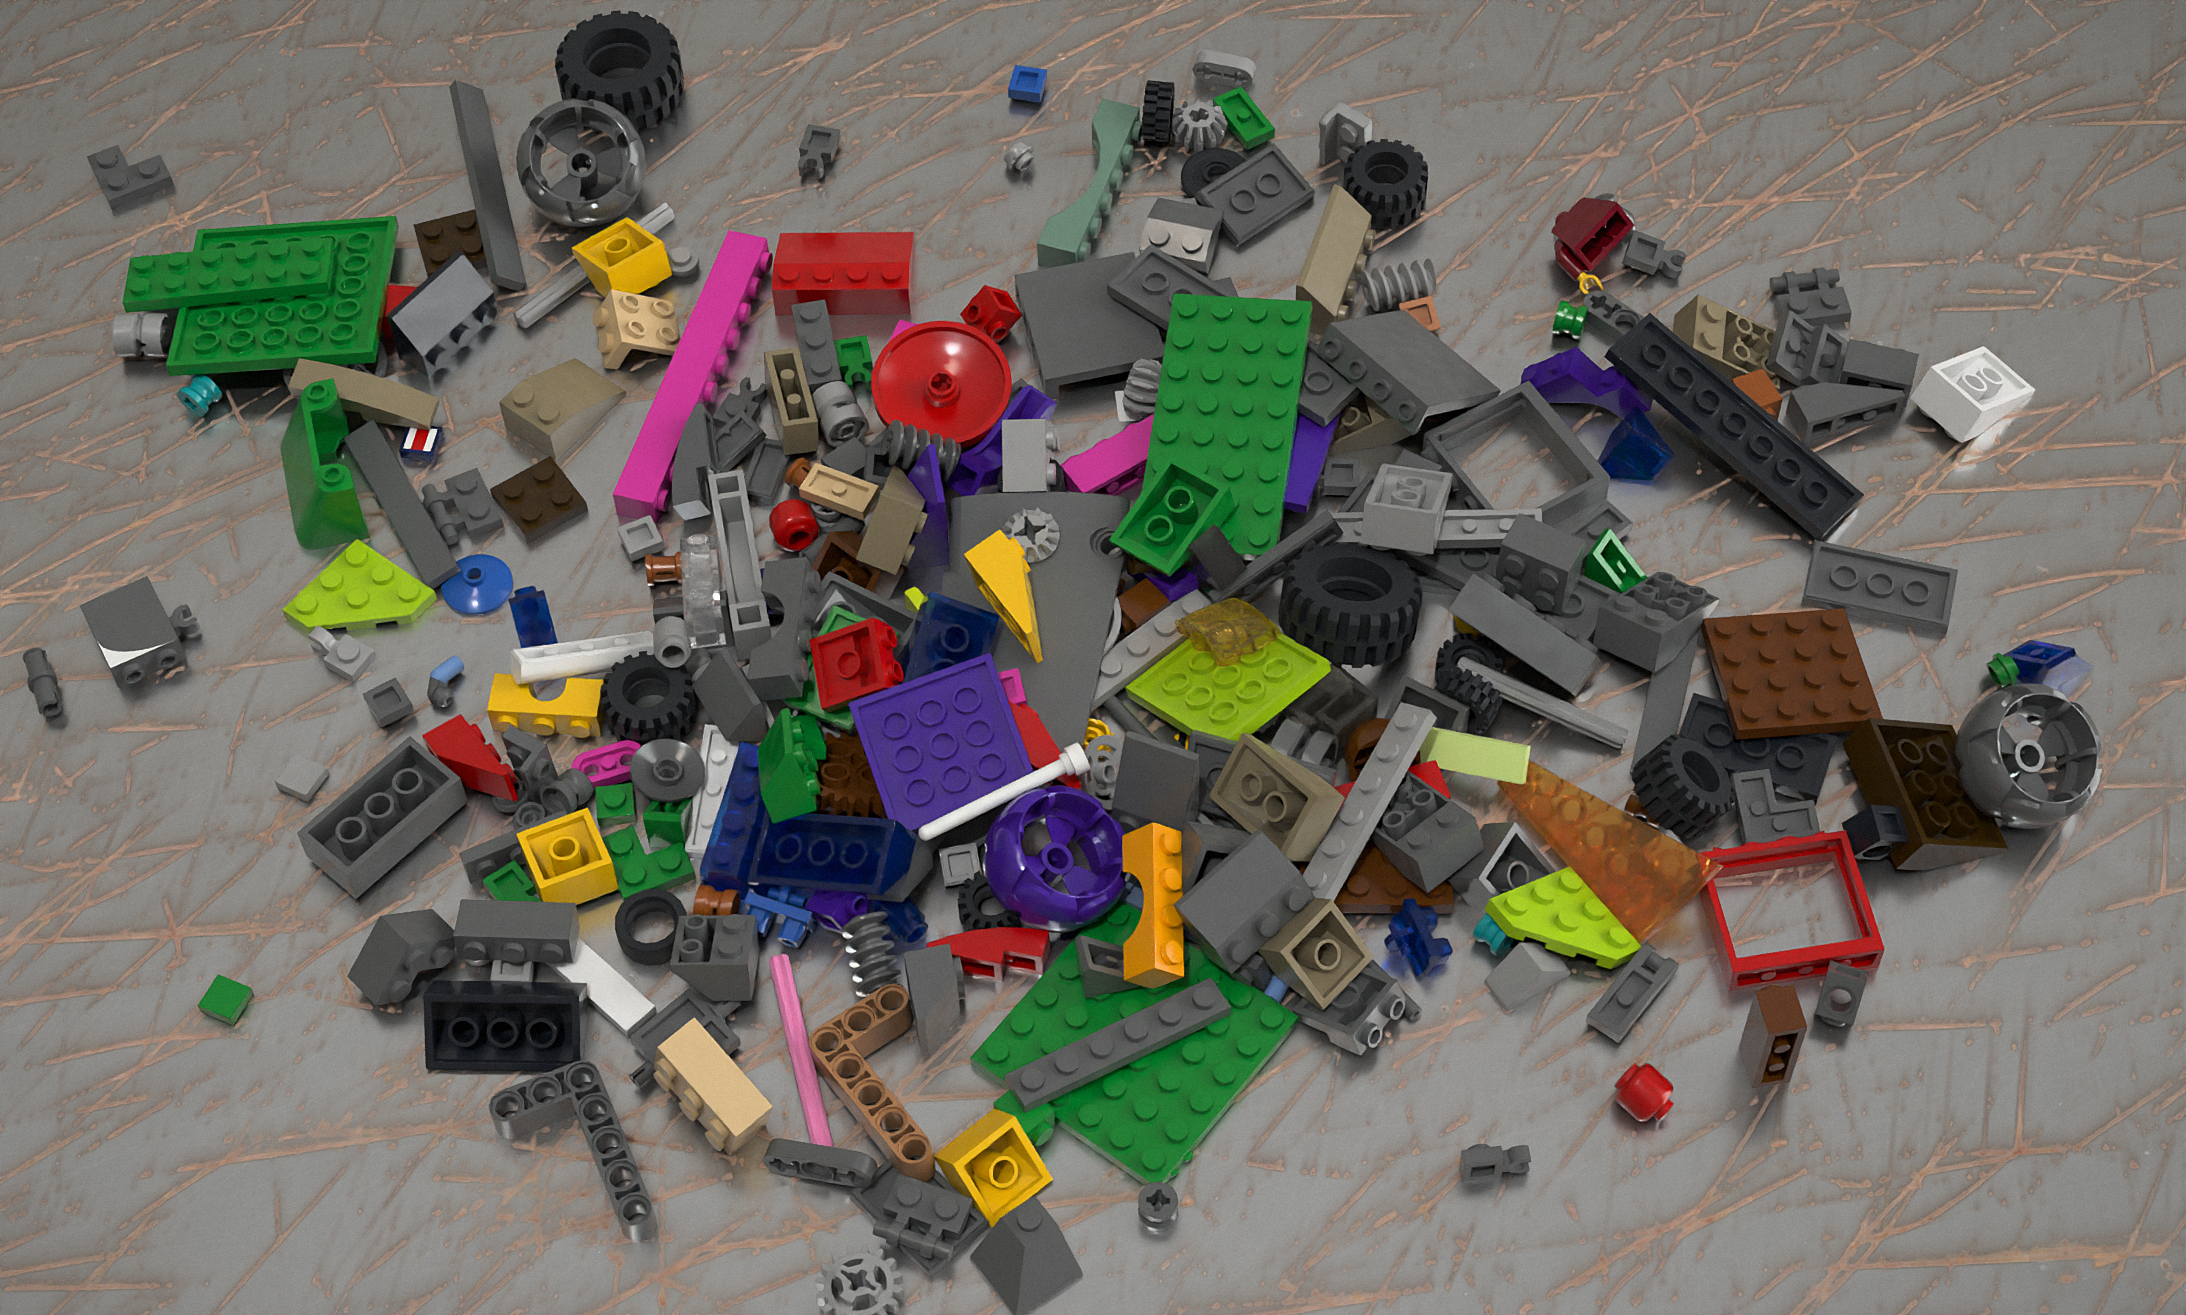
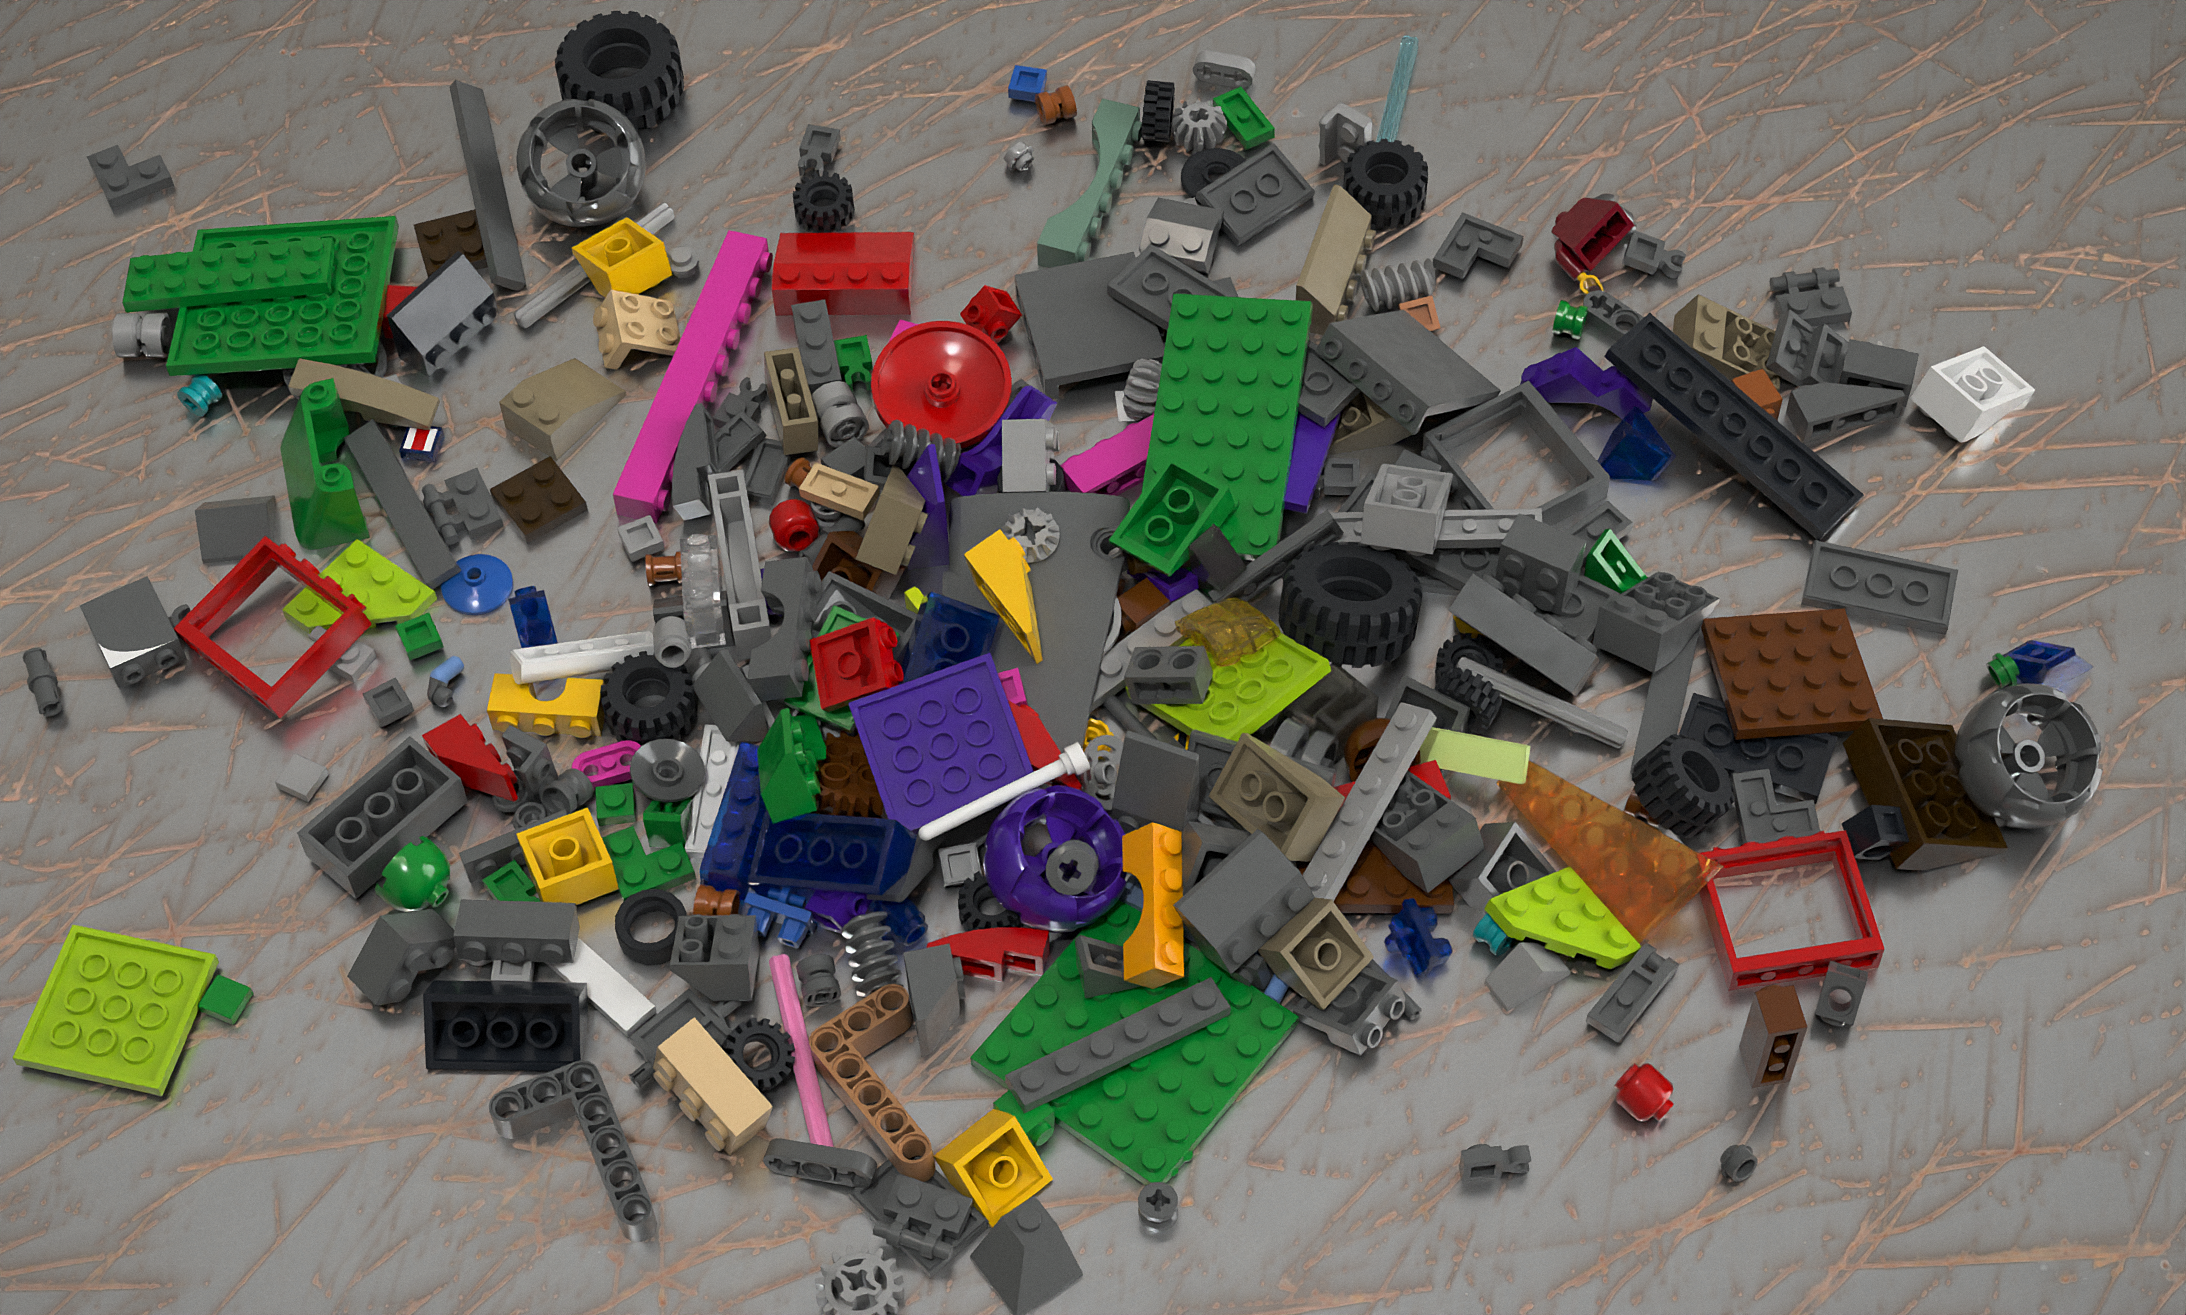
(116, 1010): none -> lime plate
(234, 527): none -> dark grey slope
(236, 588): none -> red window
(416, 877): none -> green cylinder
(419, 636): none -> green plate
(773, 1039): none -> black tyre
(819, 984): none -> dark grey wheel
(823, 188): none -> black tyre
(1055, 105): none -> dark orange wheel
(1086, 867): none -> dark grey piece
(1168, 675): none -> dark grey brick
(1398, 89): none -> clear light blue axle
(1475, 238): none -> dark grey plate
(1738, 1162): none -> dark grey plate

